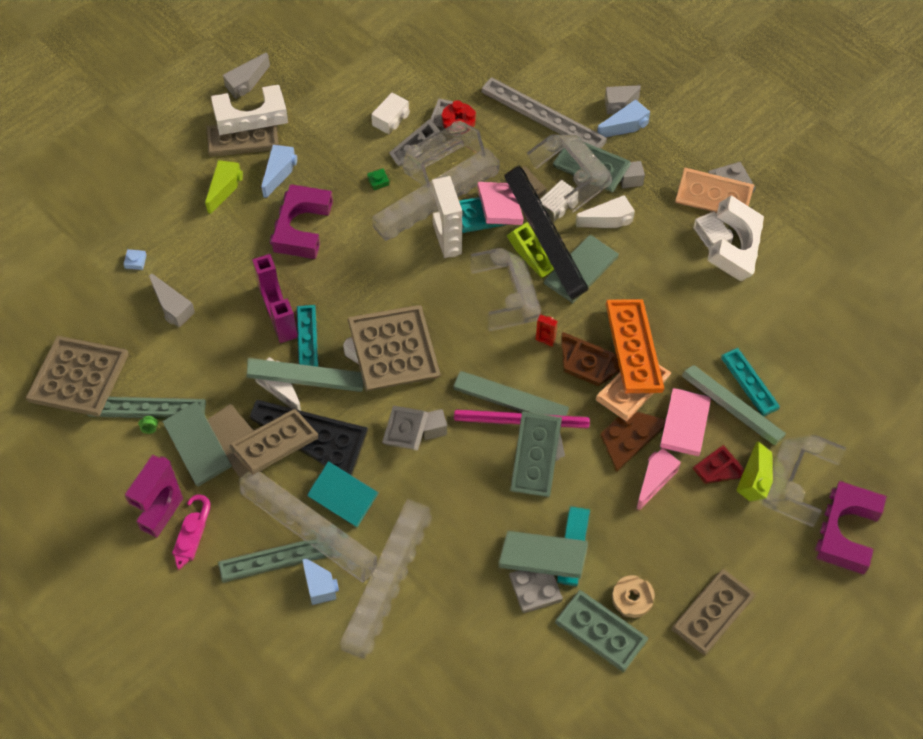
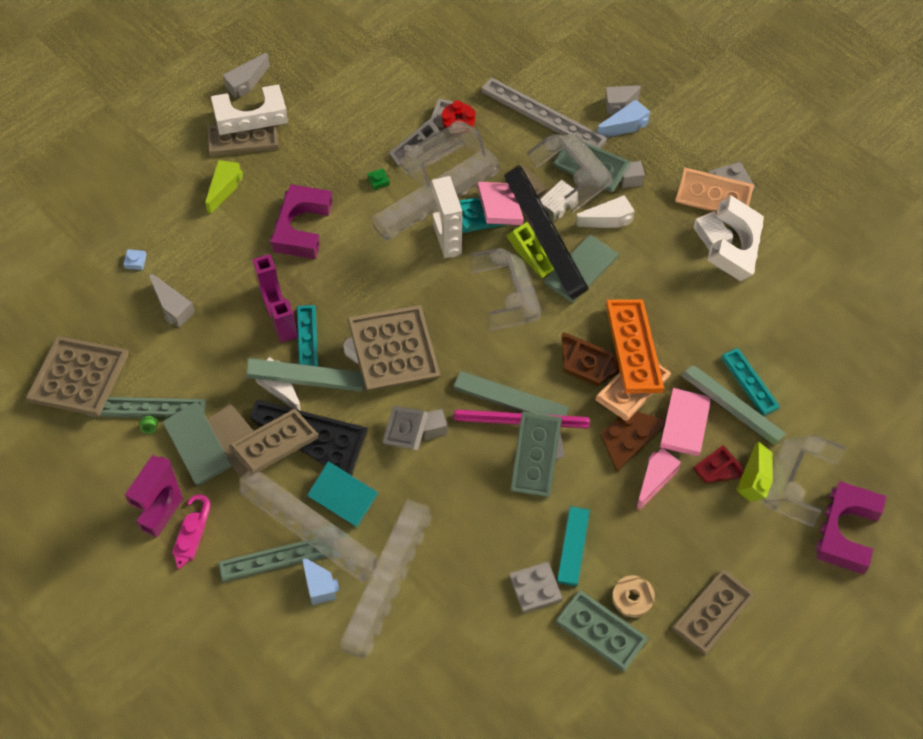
(278, 168): light blue slope -> none
(390, 113): white brick -> none
(543, 554): sand green tile -> none
(546, 330): red plate -> none

